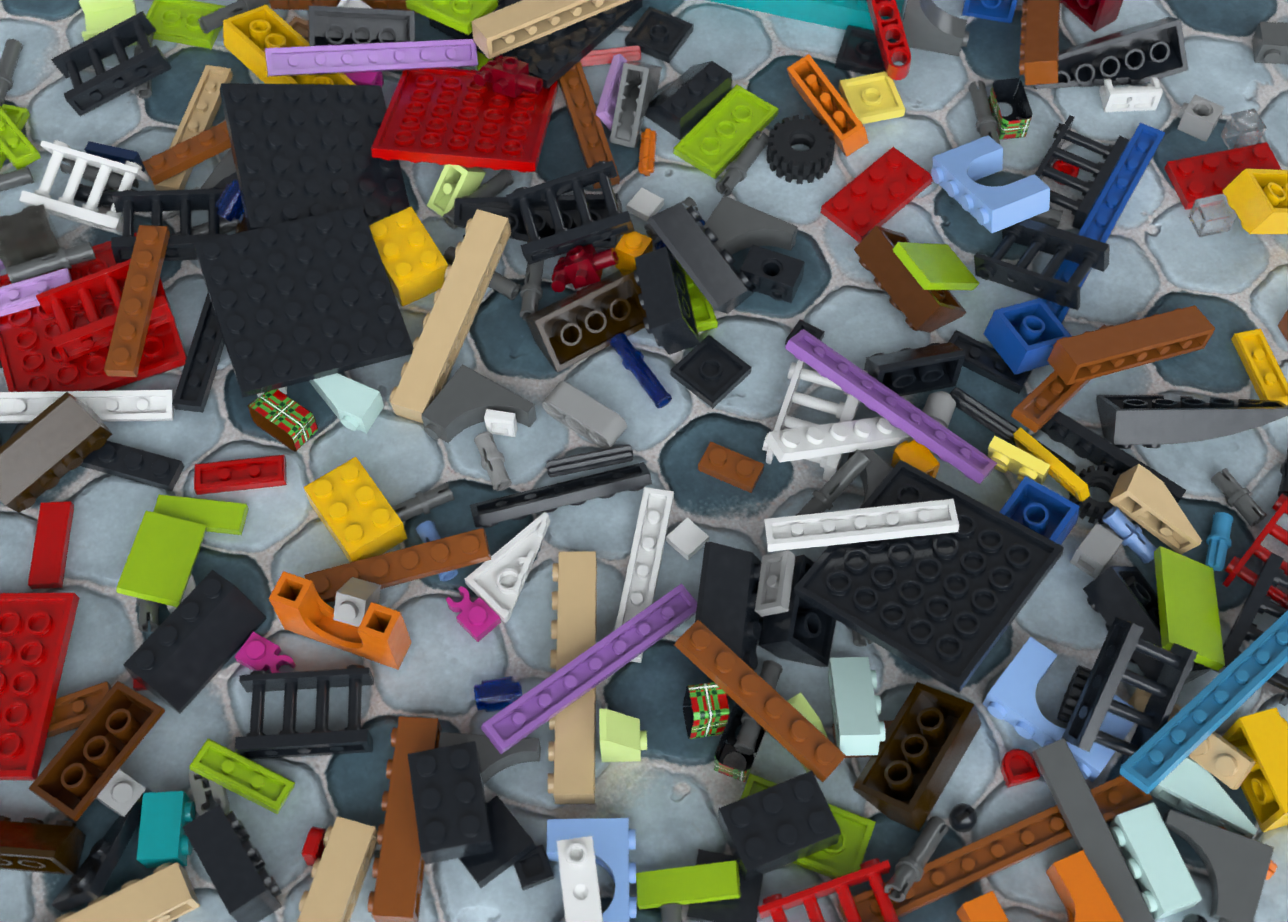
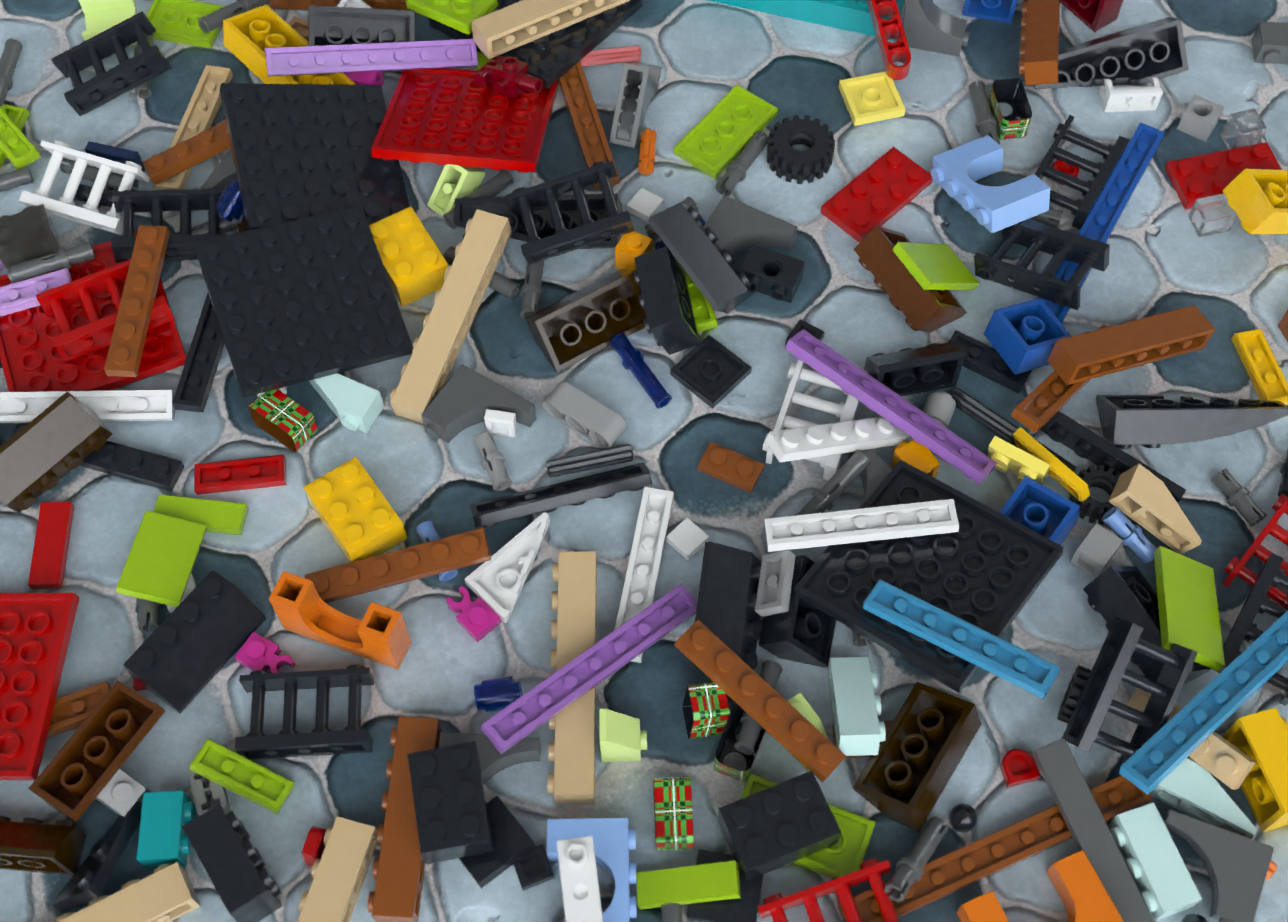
(354, 599): light grey brick -> none
(424, 502): dark grey pin -> none
(582, 267): dark red piece -> none
(609, 95): lavender tile -> none
(659, 34): black tile -> none
(673, 814): none -> piece
(690, 98): black slope -> none
(827, 105): orange brick -> none
(860, 52): black tile -> none
(962, 638): none -> dark azure tile
(1015, 702): light blue arch -> none
(1219, 540): dark azure axle -> none

